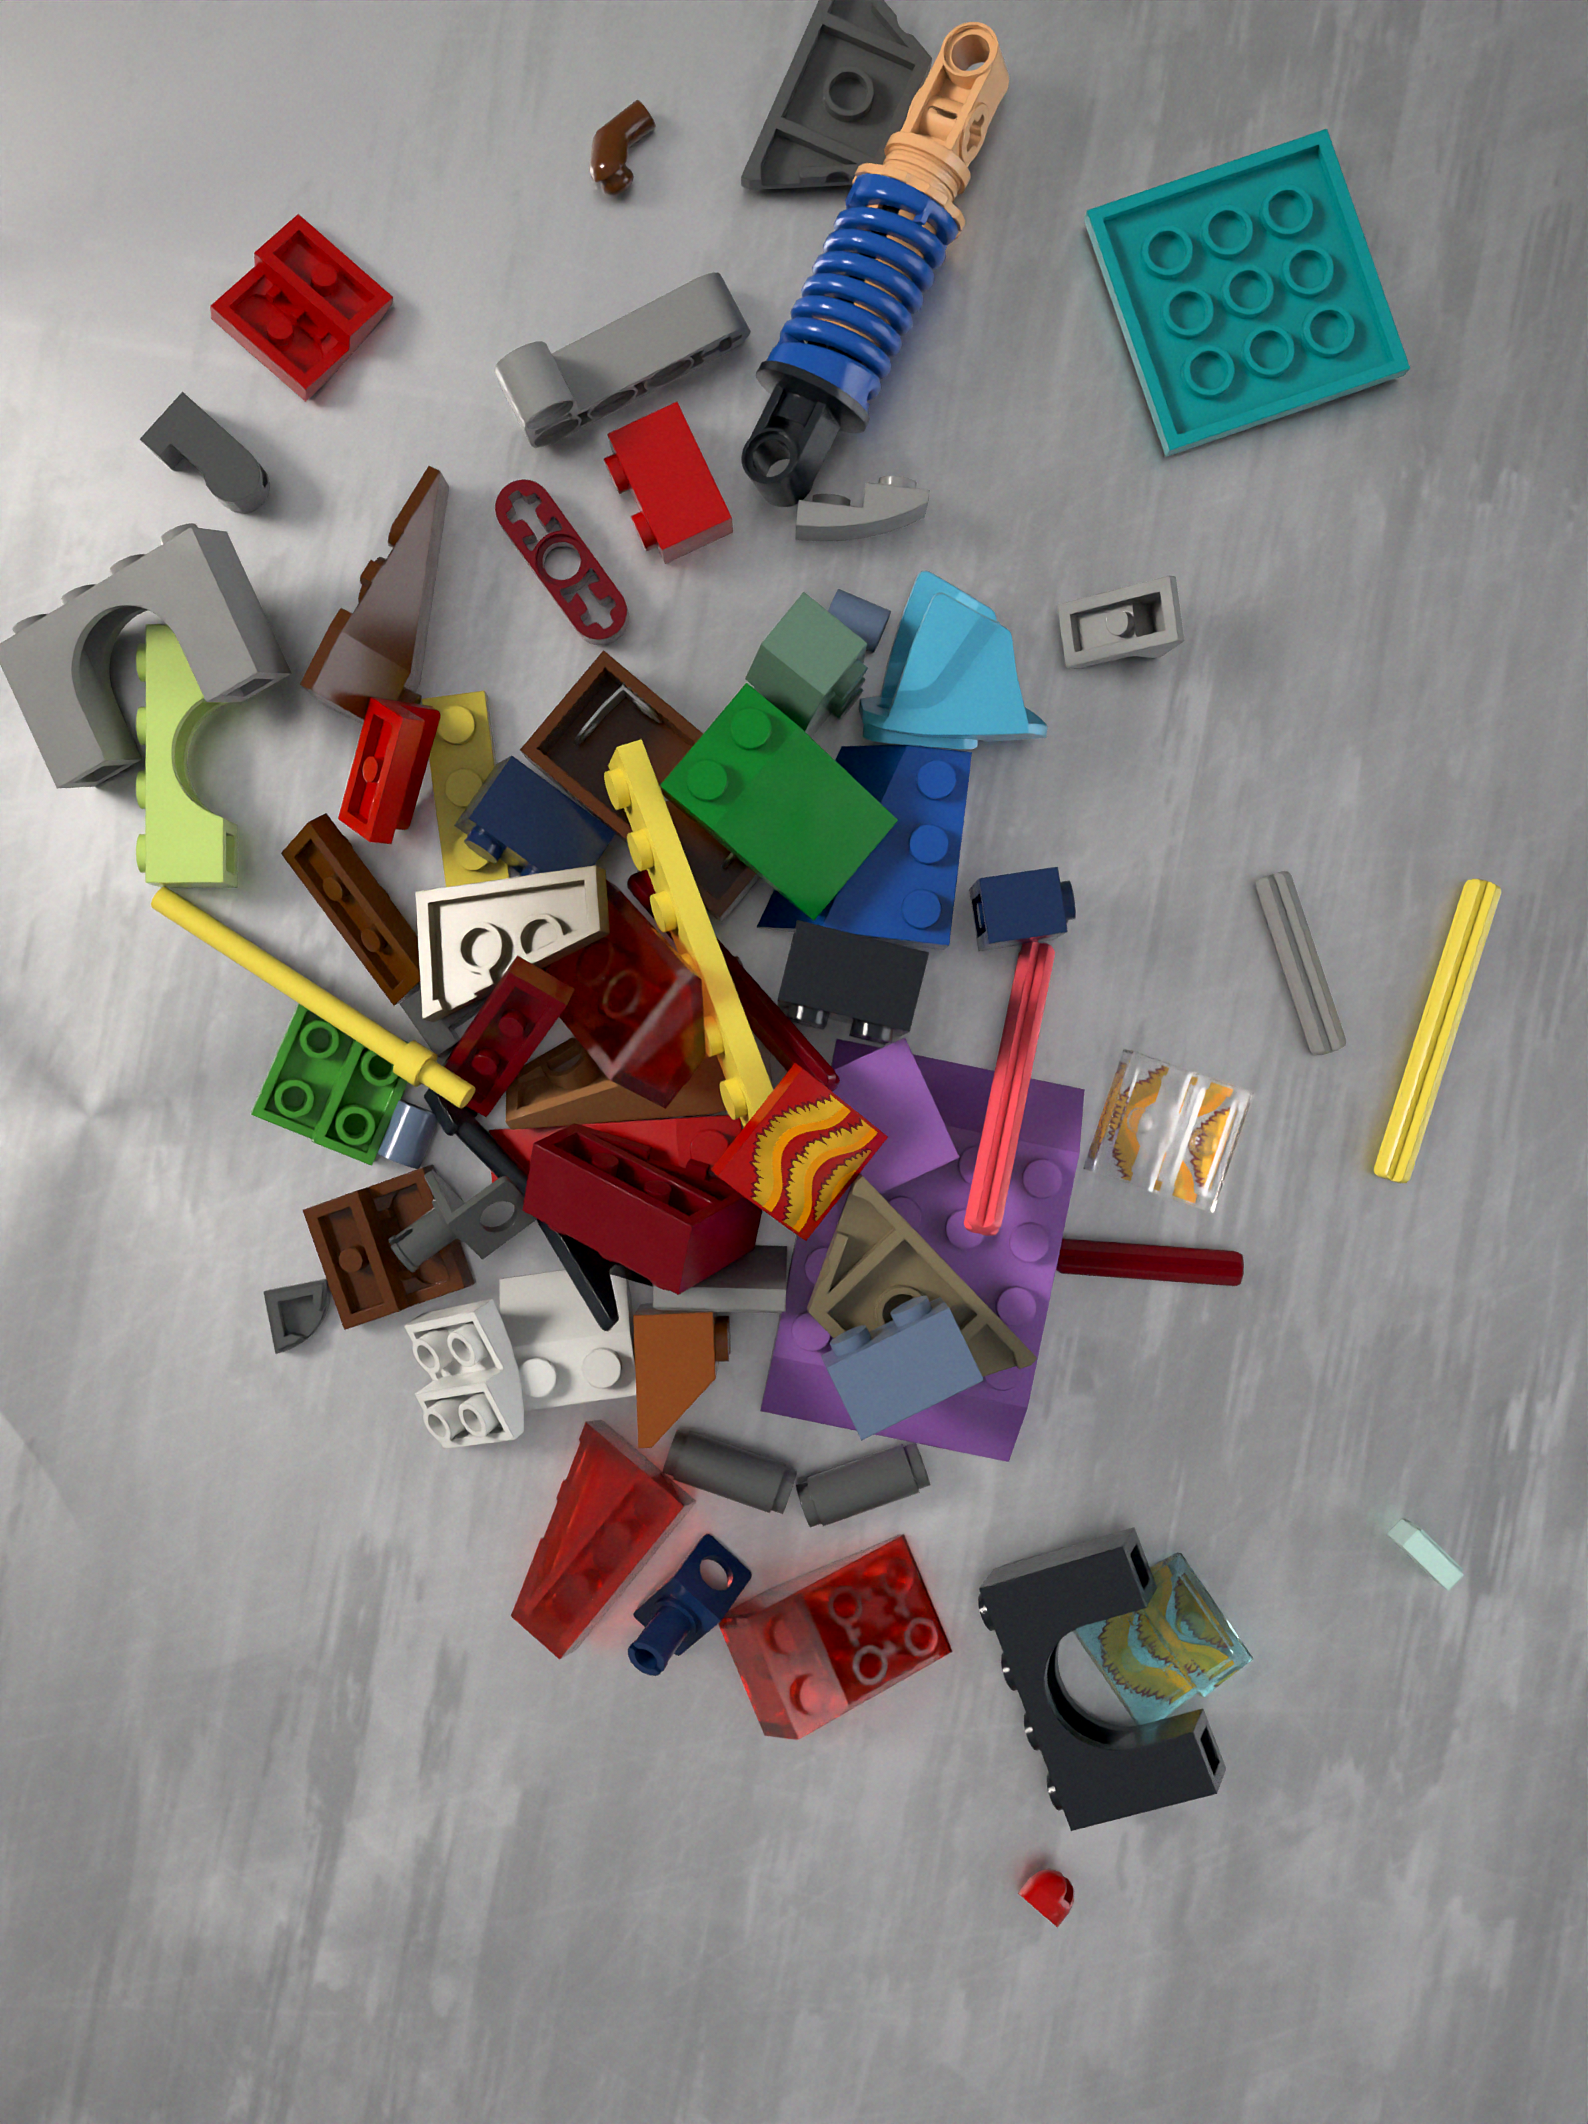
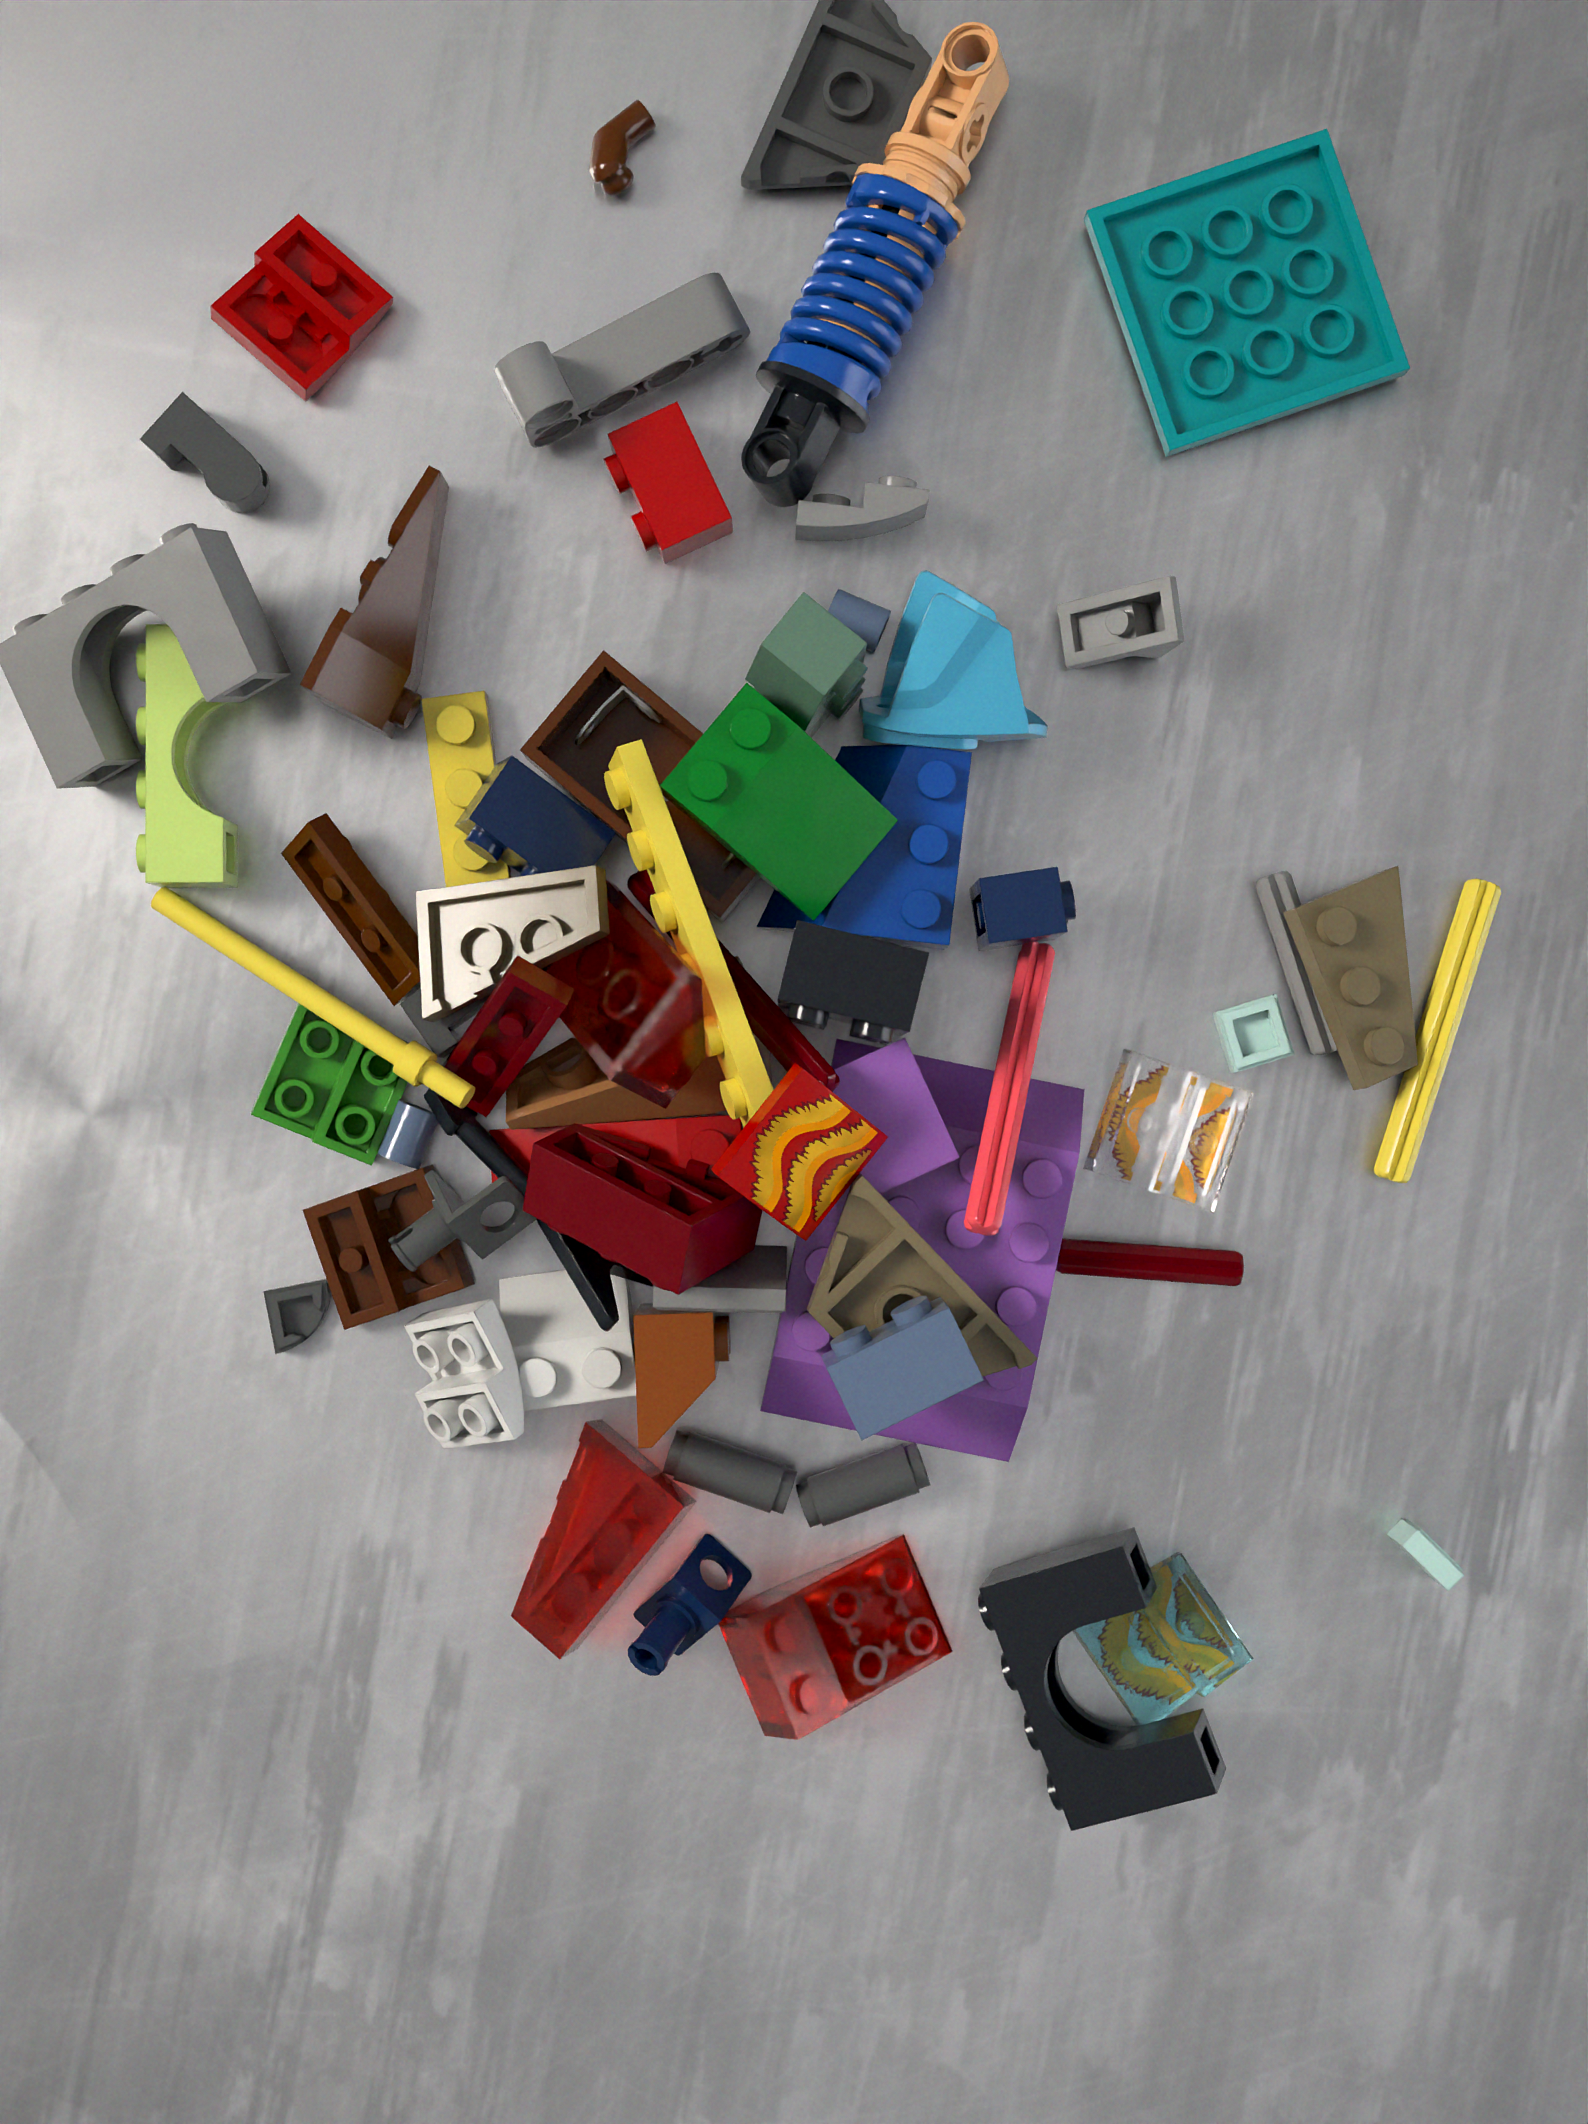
(388, 768): red panel -> none
(522, 535): dark red beam -> none
(1049, 1894): red hinge -> none
(1253, 1033): none -> light aqua tile
(1361, 974): none -> dark tan wing

